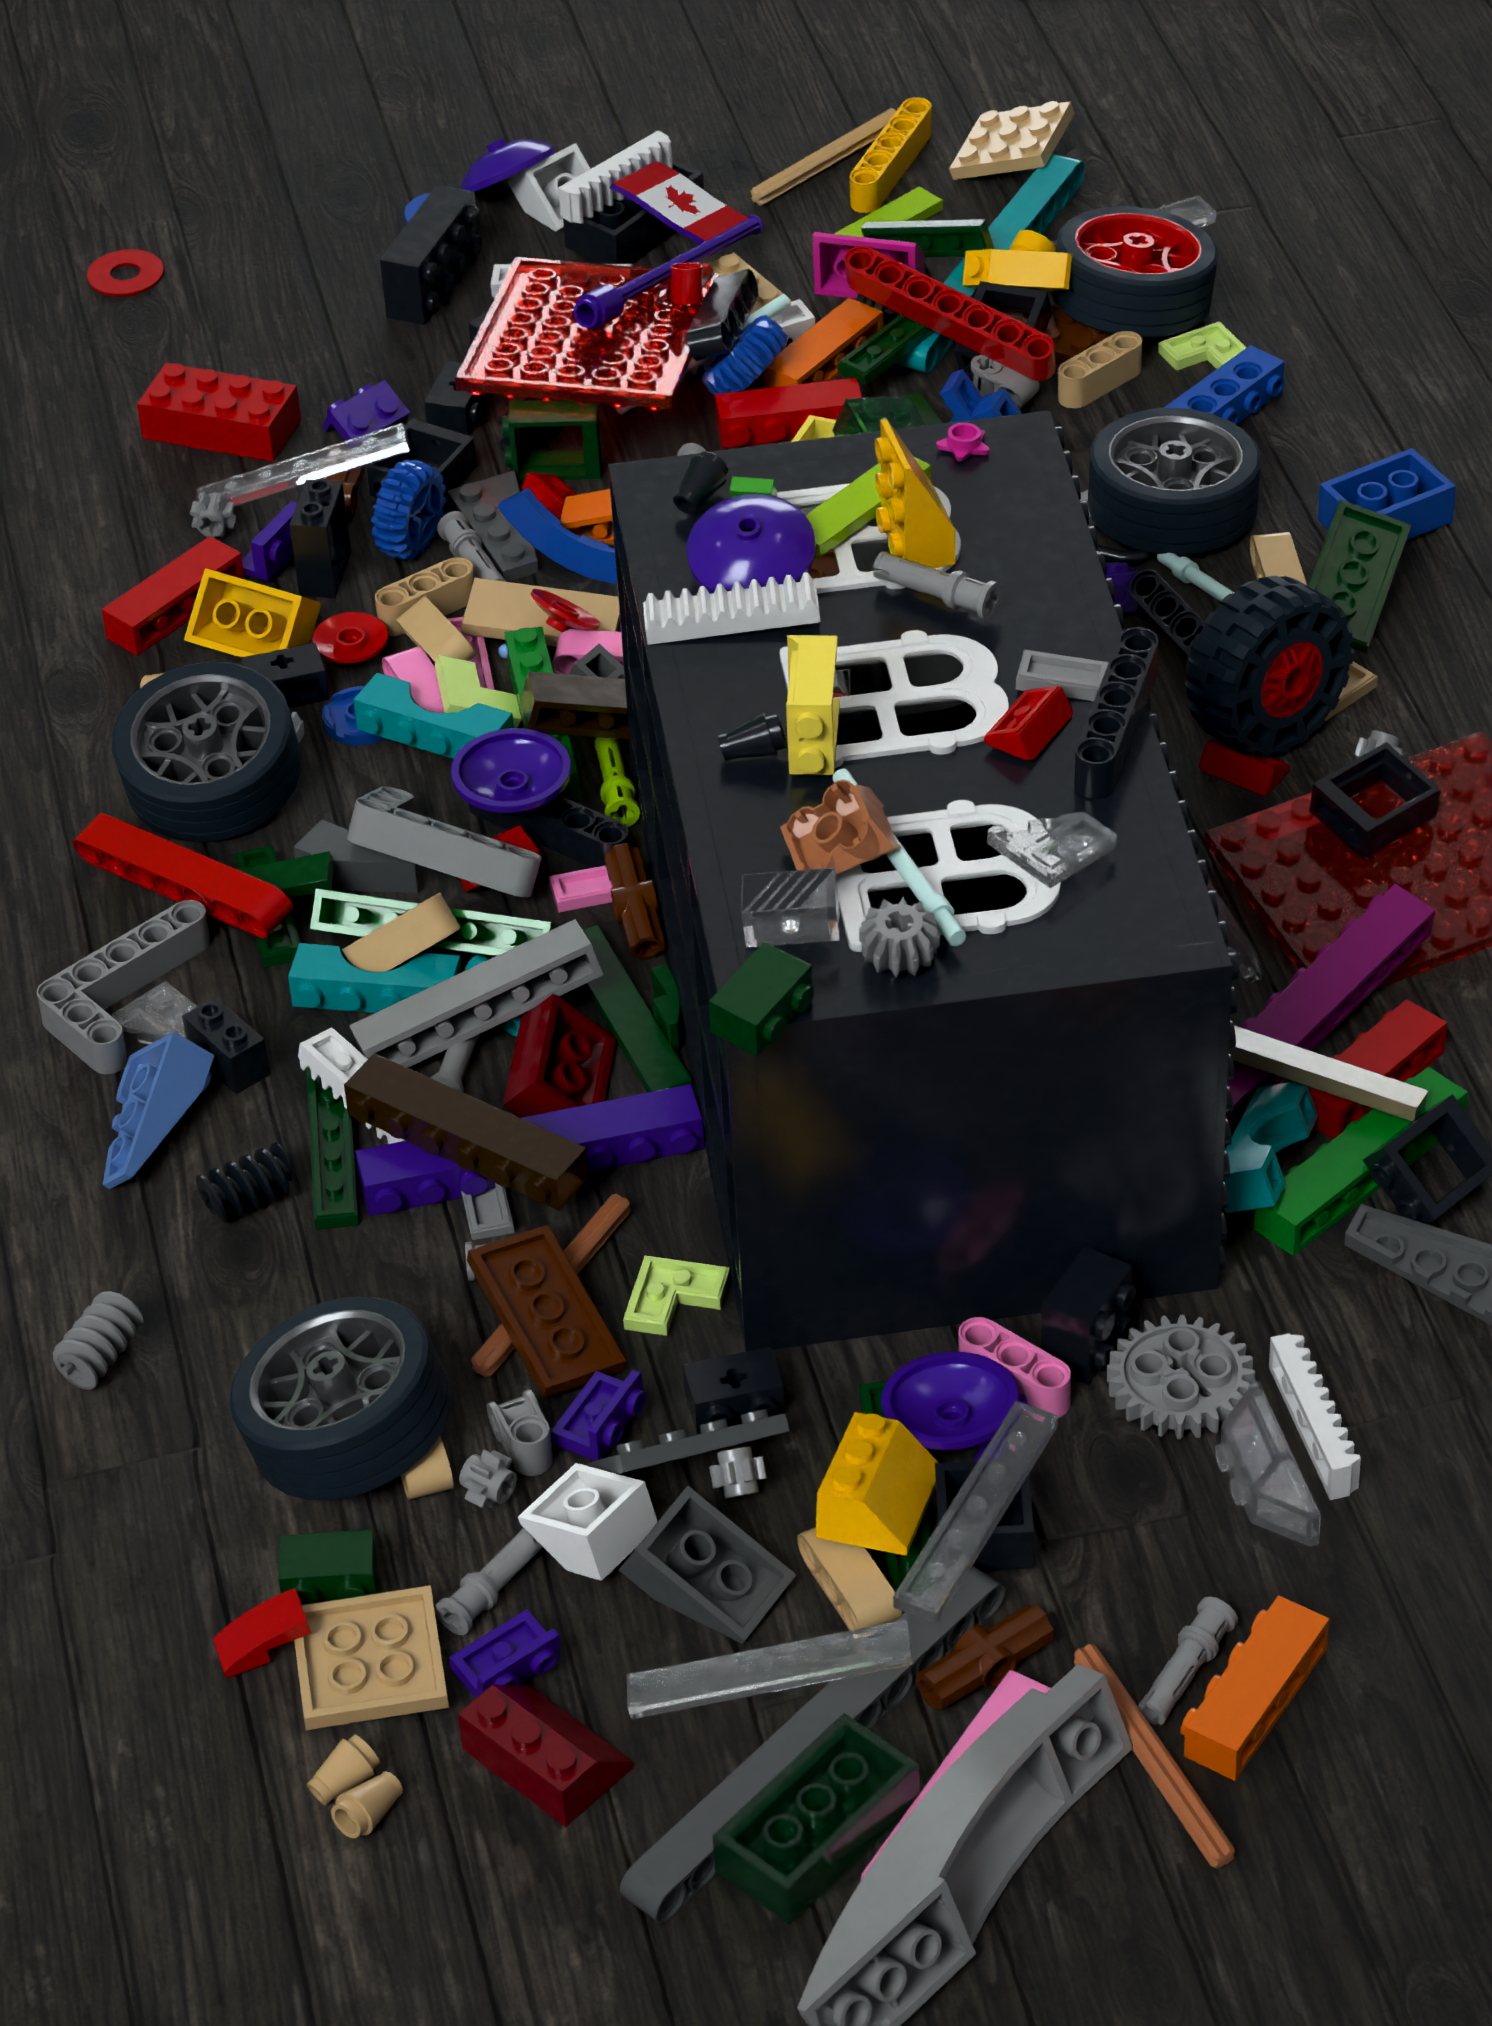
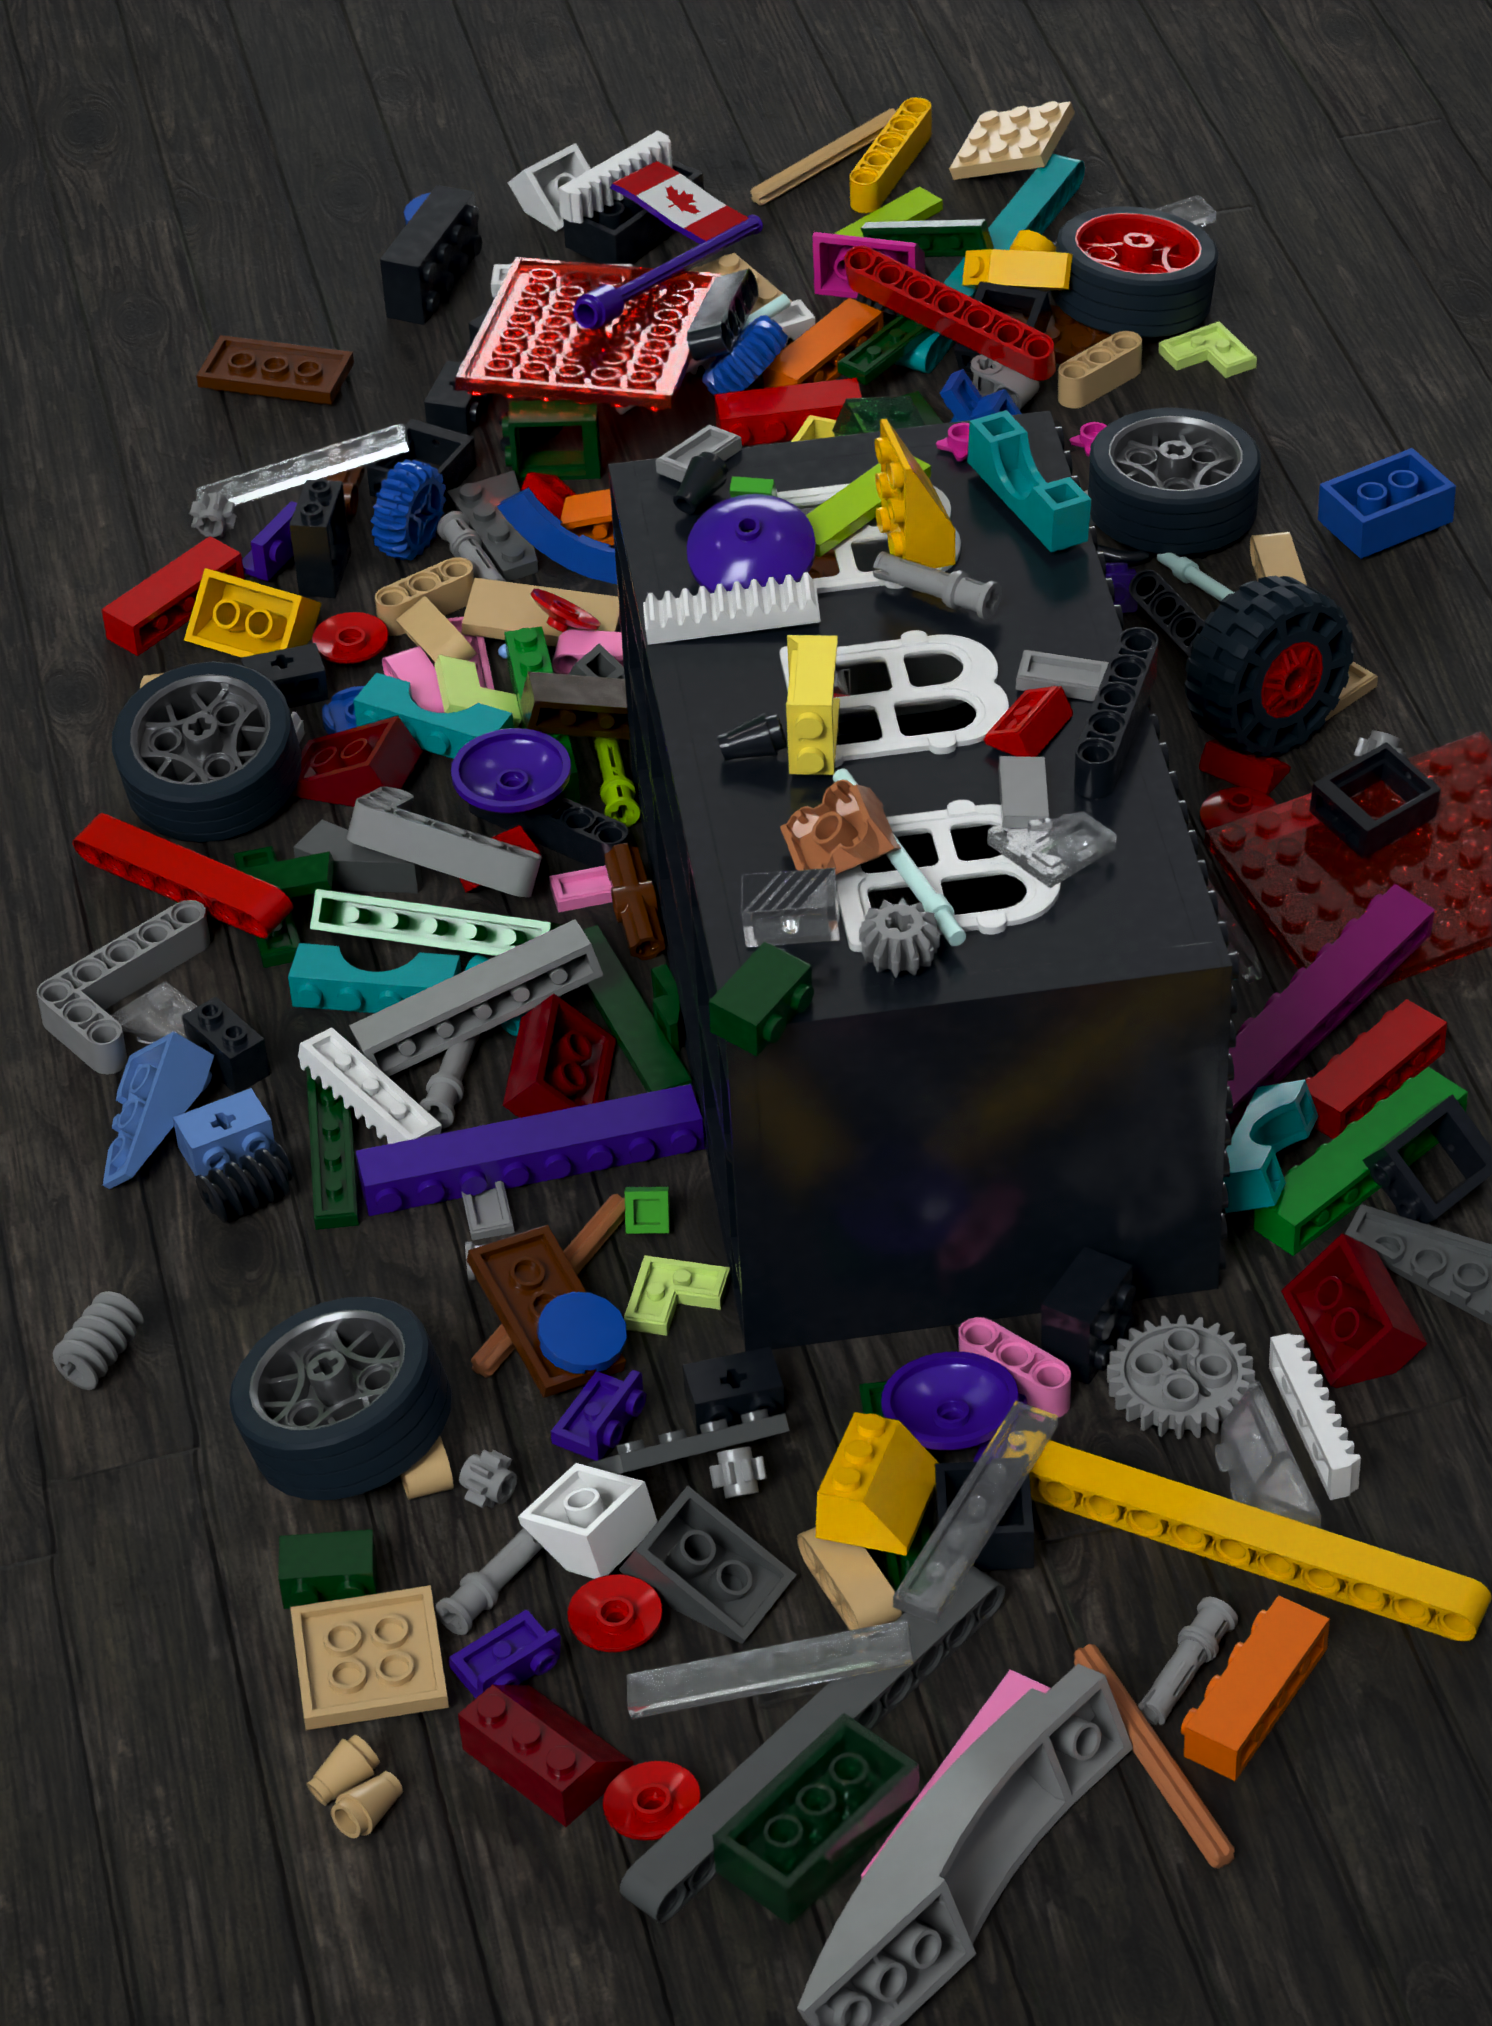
(100, 272): red gear -> none
(219, 412): red brick -> none
(223, 1132): none -> medium blue brick
(268, 1625): red slope -> none
(275, 369): none -> reddish brown plate
(357, 762): none -> dark red slope
(367, 412): dark purple bracket -> none
(403, 936): tan beam -> none
(466, 1131): dark brown brick -> none
(504, 161): dark purple dish -> none
(523, 1433): light grey piece -> none
(581, 1332): none -> blue tile
(615, 1613): none -> red dish
(647, 1210): none -> bright green tile
(650, 1799): none -> red dish
(688, 282): red pin -> none
(709, 439): none -> light grey tile
(984, 1656): reddish brown piece -> none
(1002, 457): none -> teal arch
(1022, 790): none -> light grey tile
(1087, 435): none -> dark pink plate
(1231, 805): none -> red dish
(1236, 386): blue brick -> none
(1260, 1542): none -> yellow beam
(1328, 1074): tile -> none
(1353, 1314): none -> dark red slope
(1359, 565): dark green tile -> none

